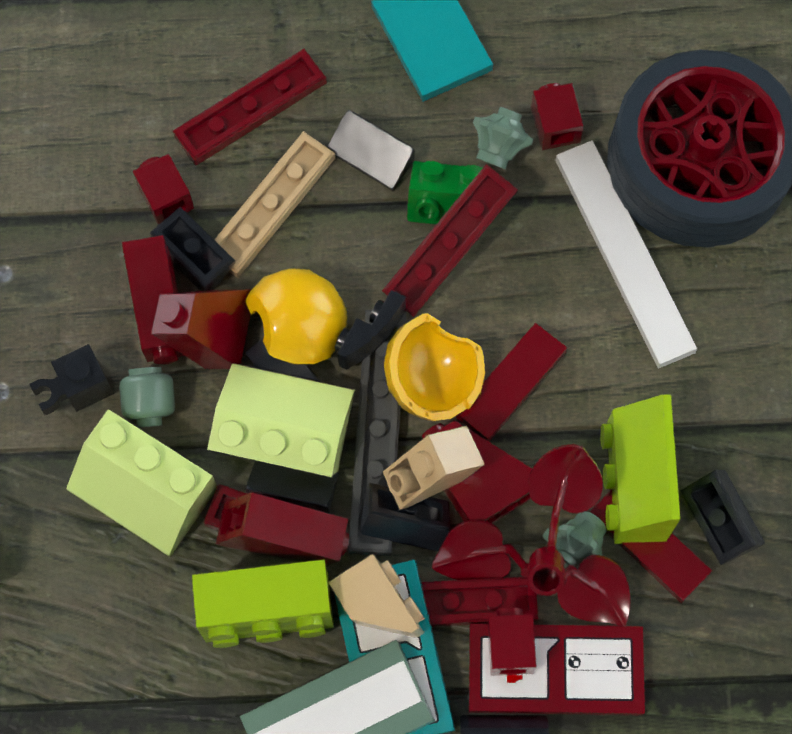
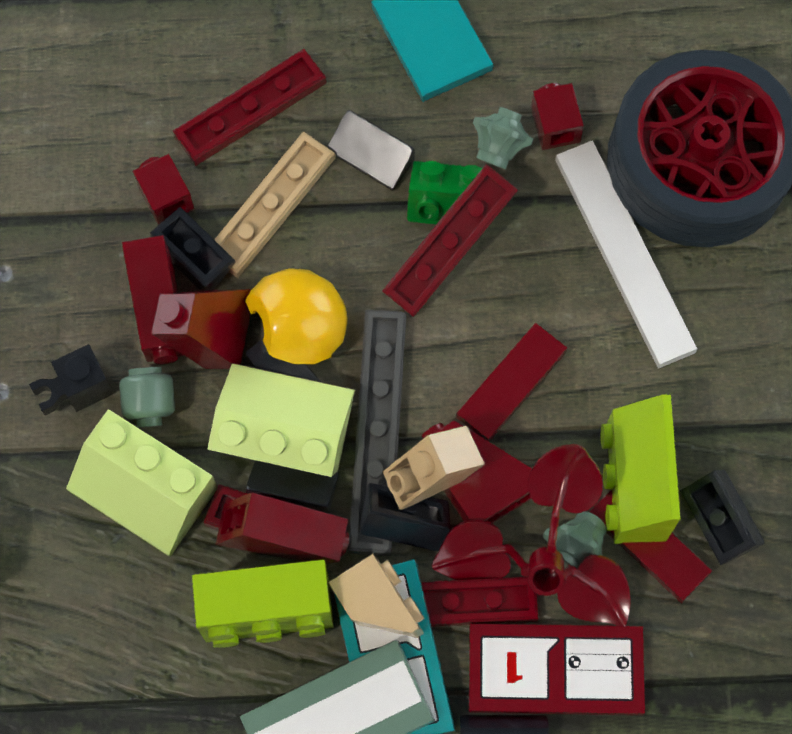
(363, 338): black slope -> none
(433, 370): yellow cylinder -> none
(511, 643): dark red brick -> none

